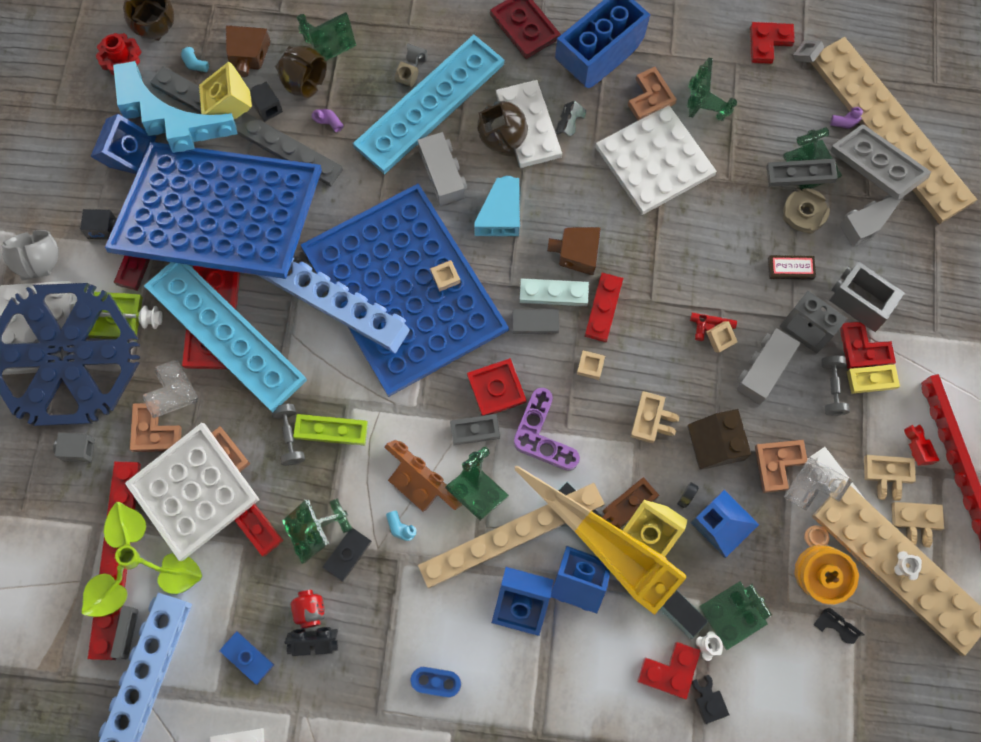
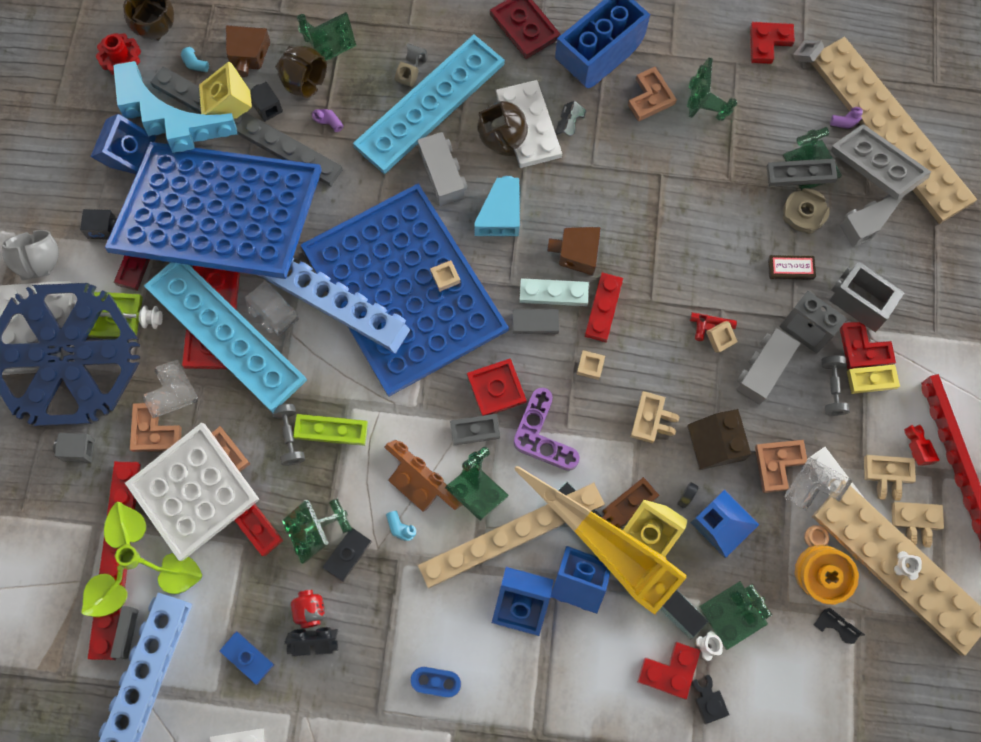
(271, 308): none -> clear brick
(655, 159): white plate -> none

